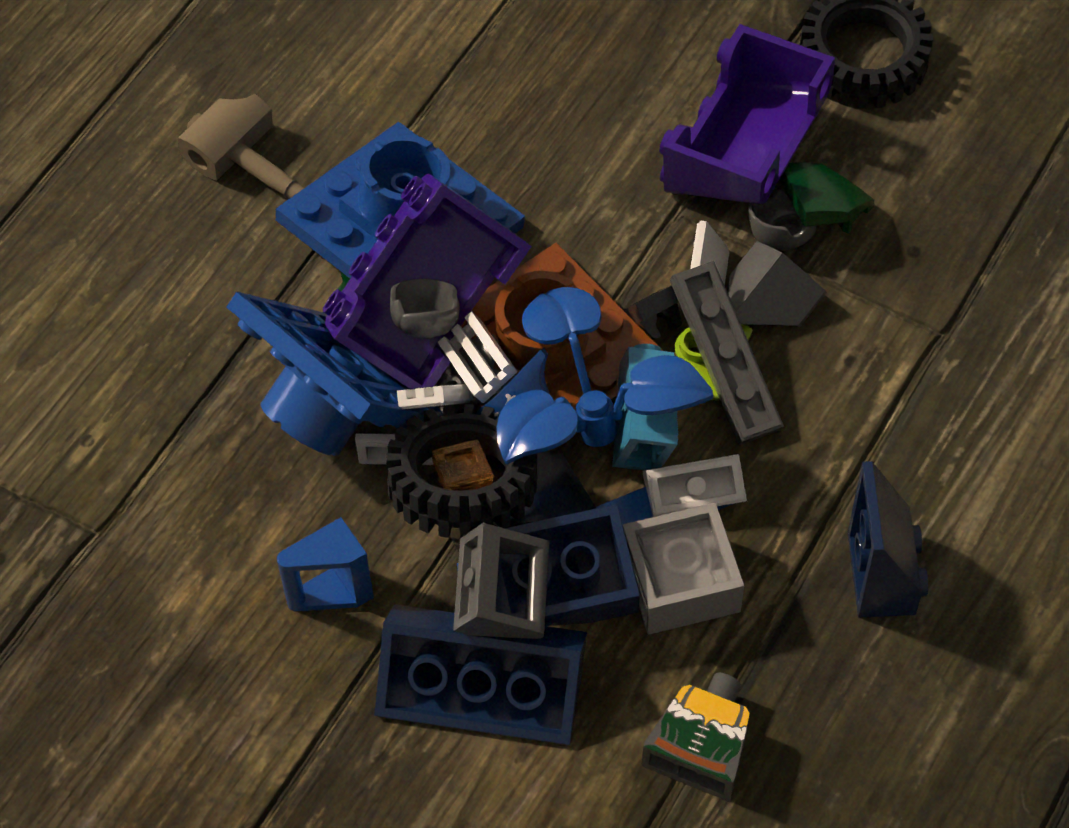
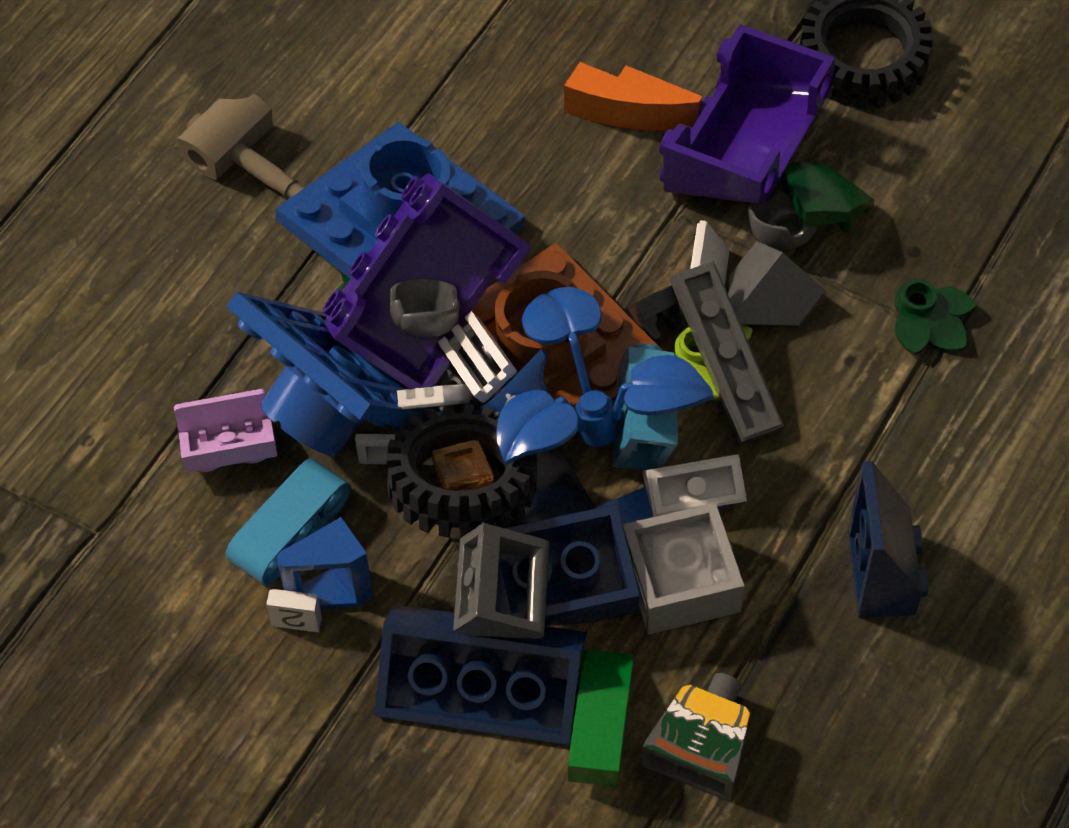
(224, 431): none -> lavender bracket
(293, 512): none -> dark azure beam
(294, 610): none -> white tile
(600, 718): none -> green slope
(629, 100): none -> orange slope
(934, 321): none -> dark green plate

